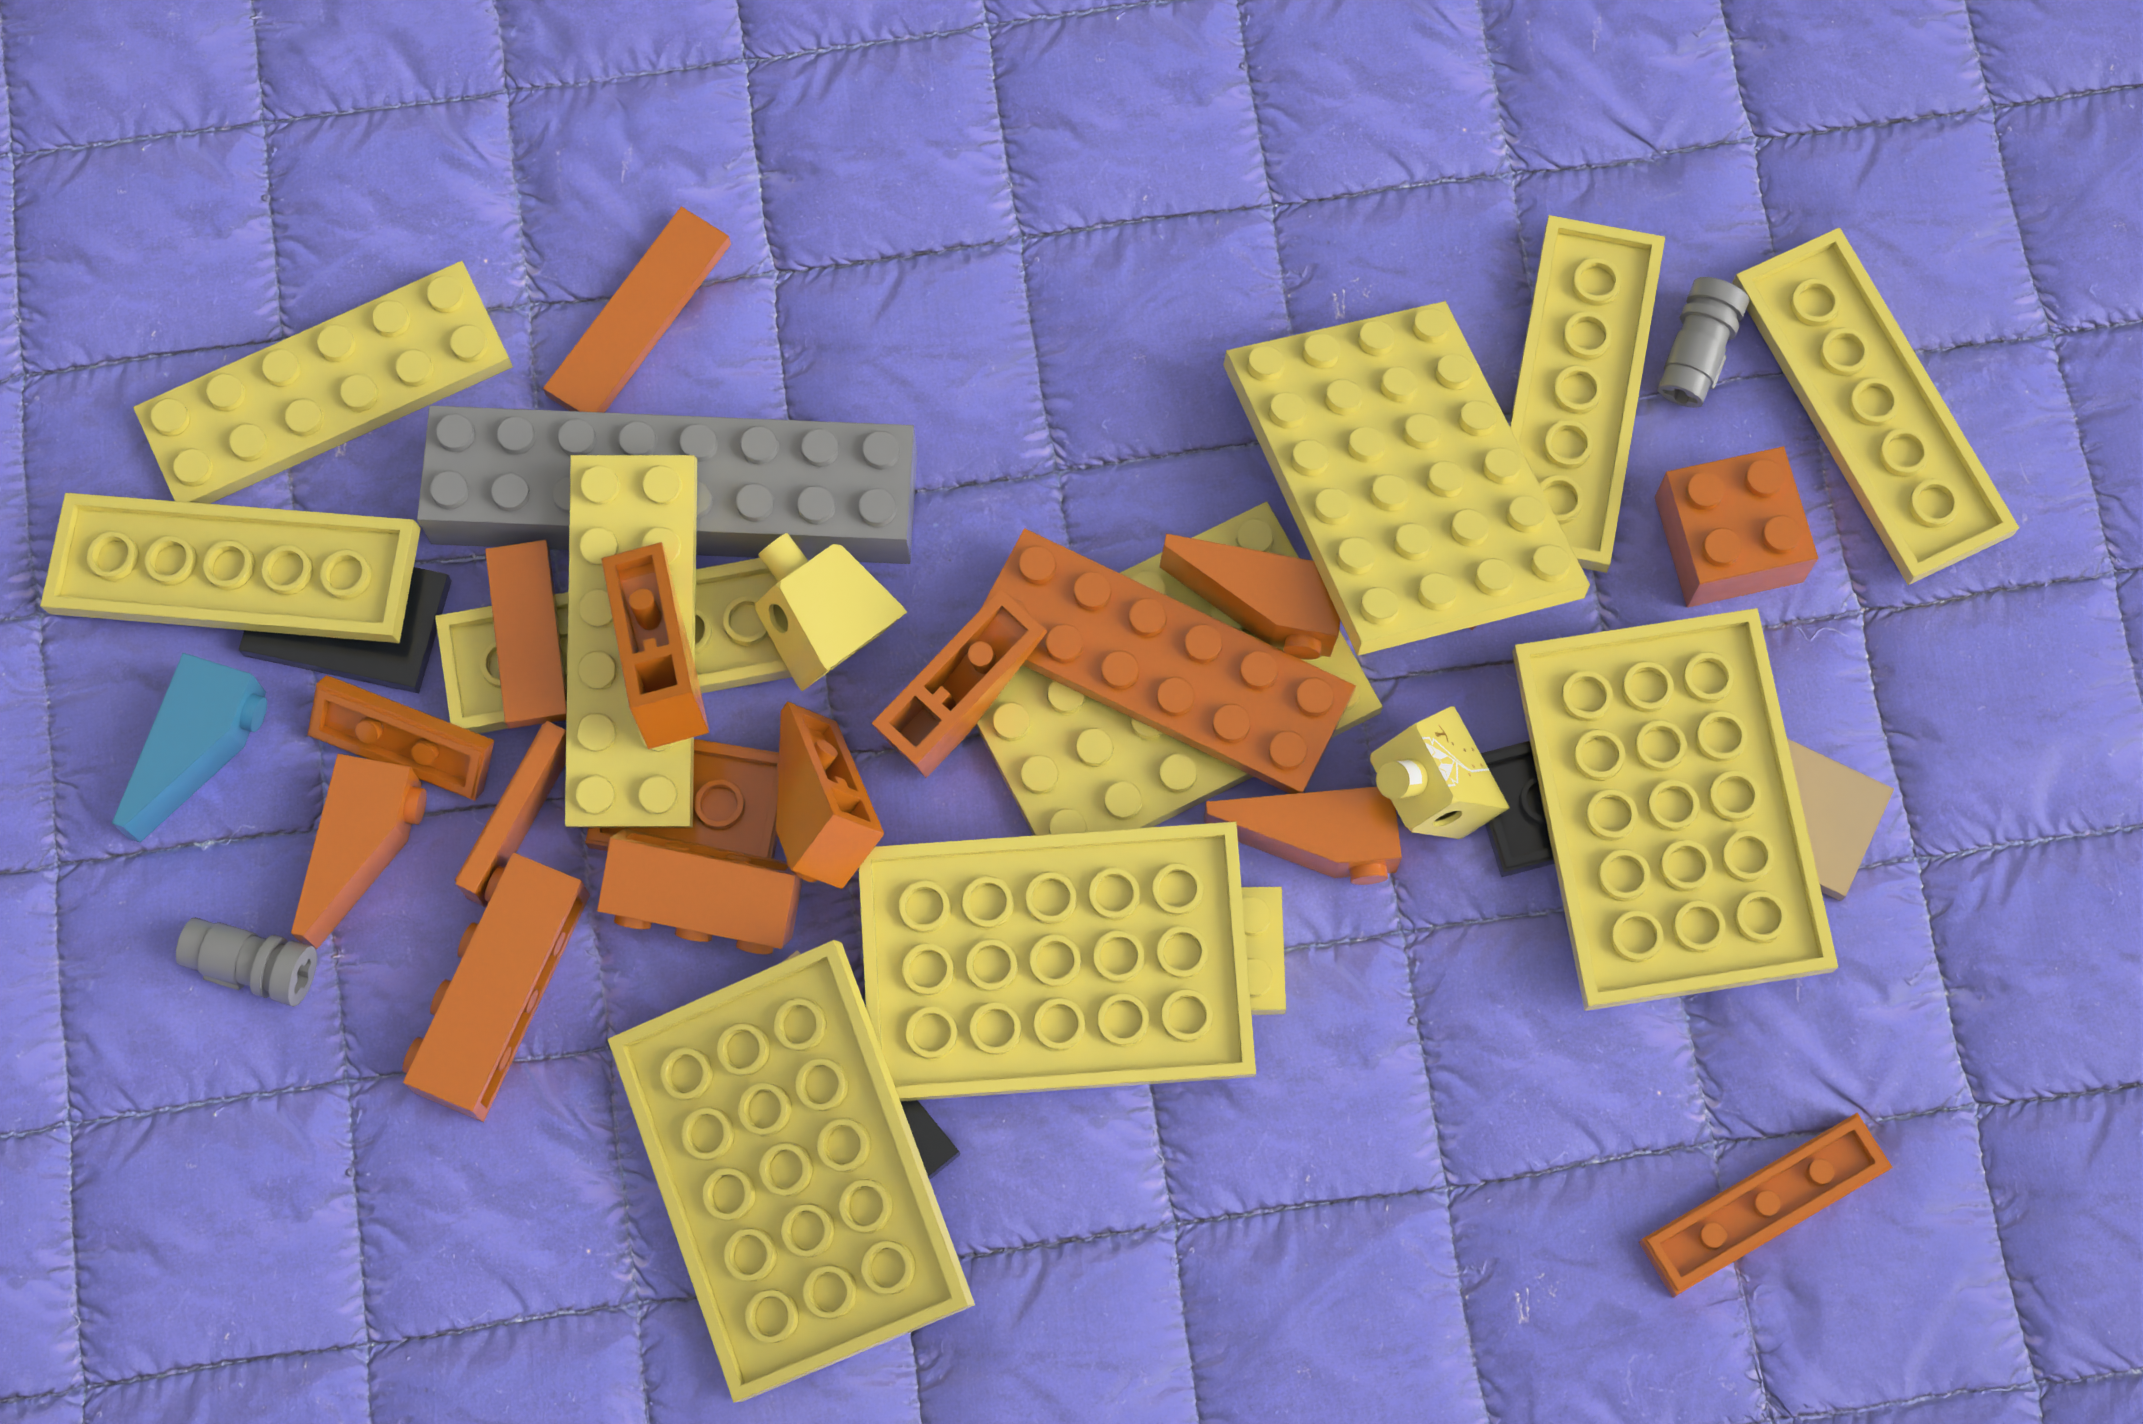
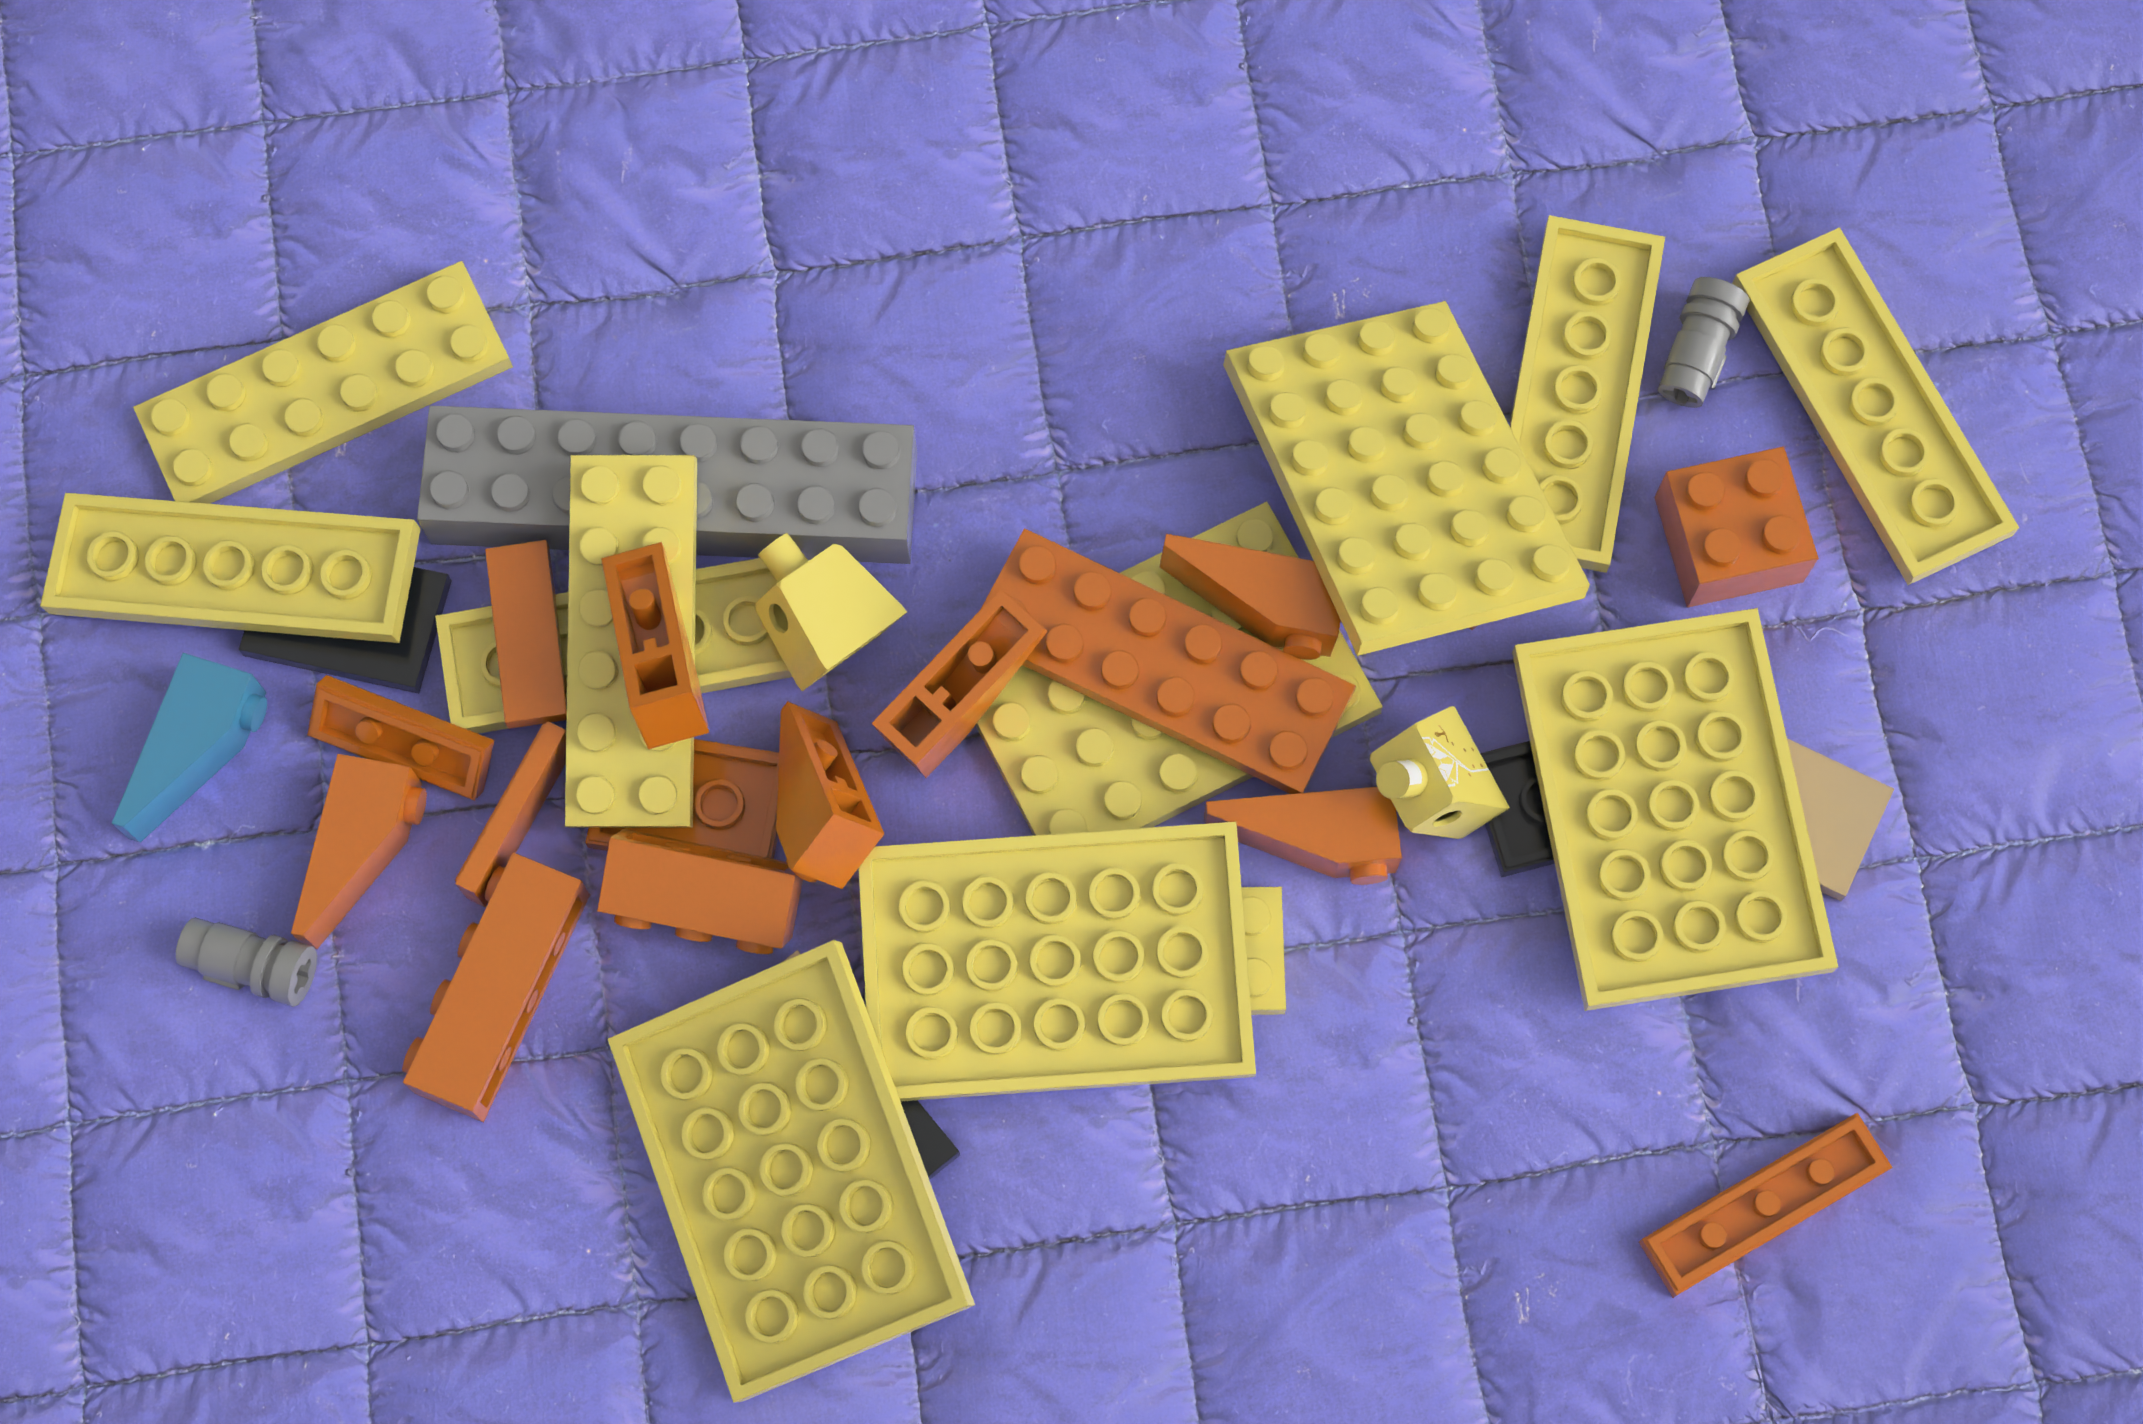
(638, 314): orange tile -> none

